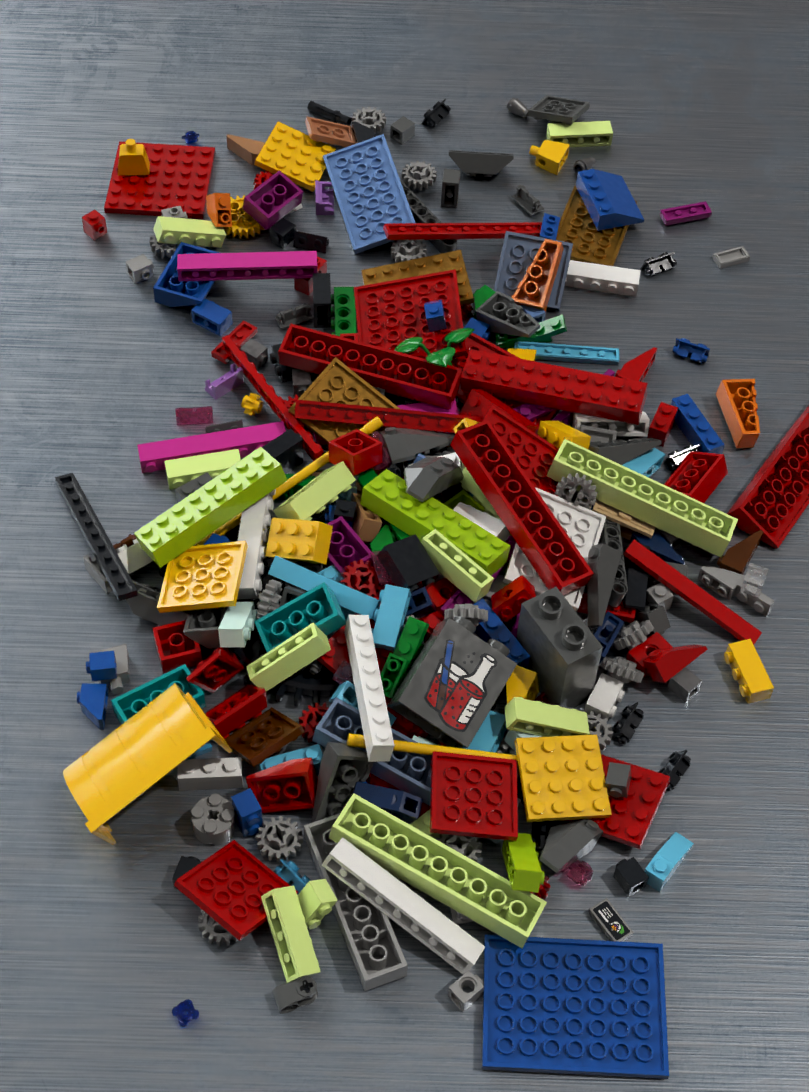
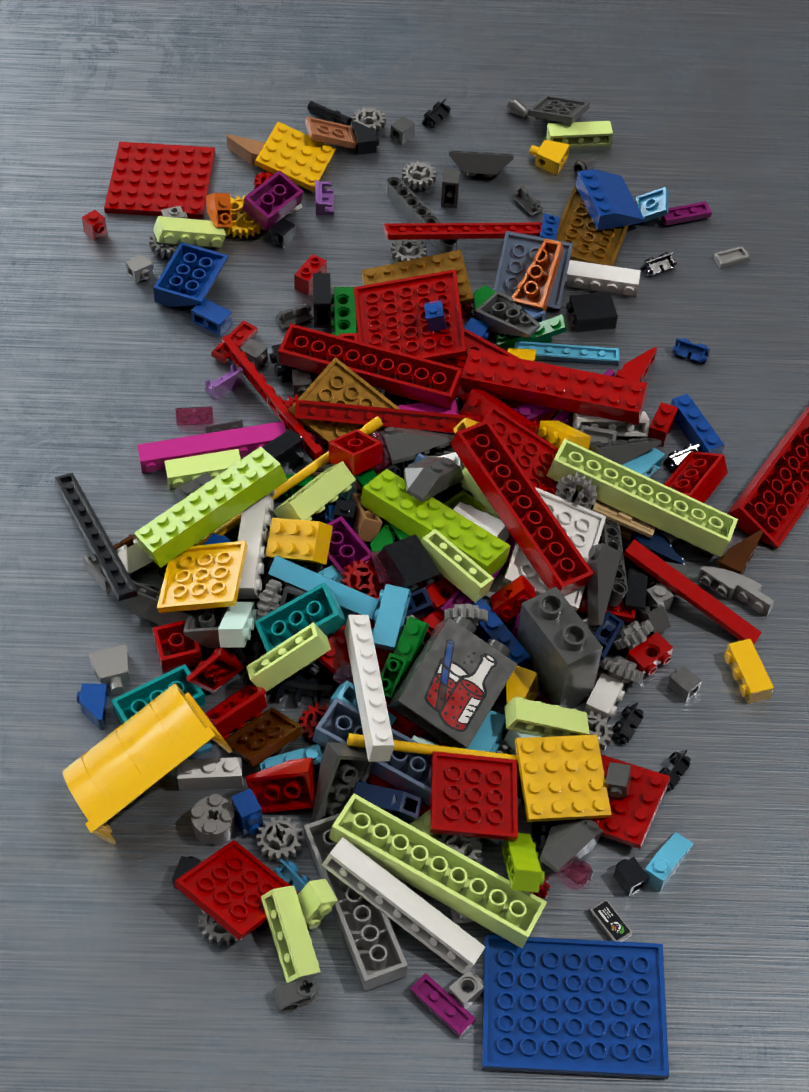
(102, 665): blue brick -> none
(133, 159): yellow torso -> none
(178, 1011): clear blue plate -> none
(190, 137): clear blue plate -> none
(246, 266): dark pink brick -> none
(252, 404): yellow gear -> none
(310, 242): black hinge -> none
(367, 191): medium blue plate -> none
(442, 357): green plant -> none
(442, 1005): none -> magenta plate
(592, 312): none -> black brick
(653, 204): none -> dark azure plate
(667, 662): red slope -> none
(740, 408): orange wedge -> none
(754, 580): clear brick -> none

